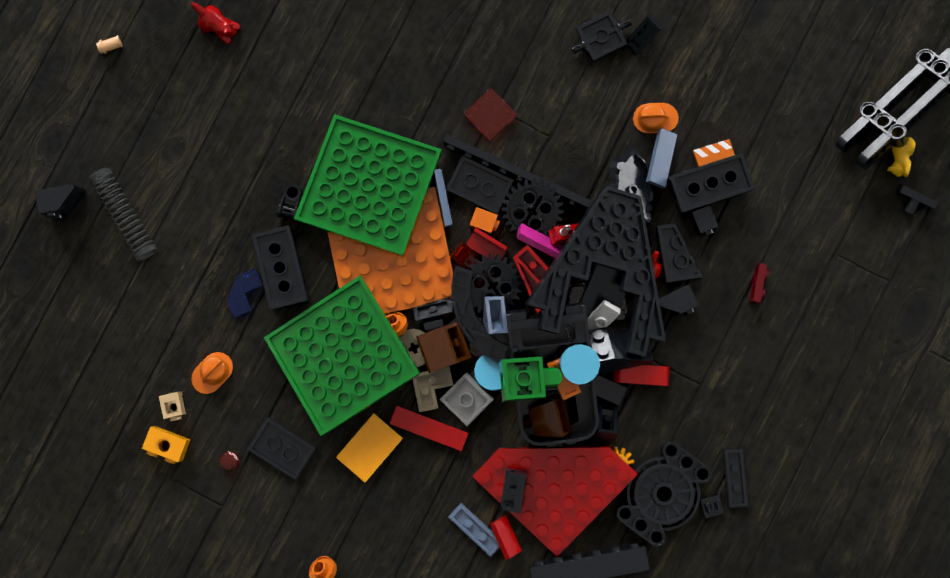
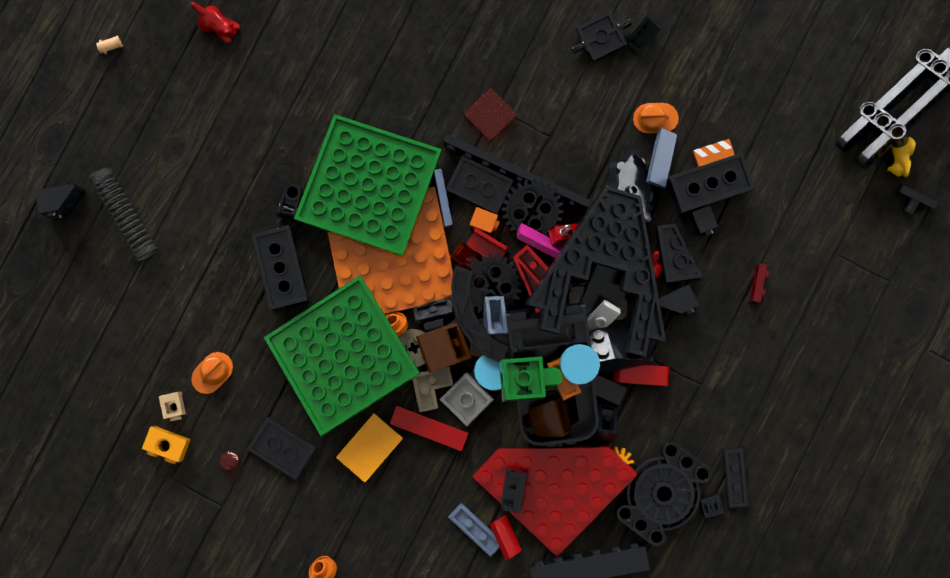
(237, 298): clear blue tile -> none

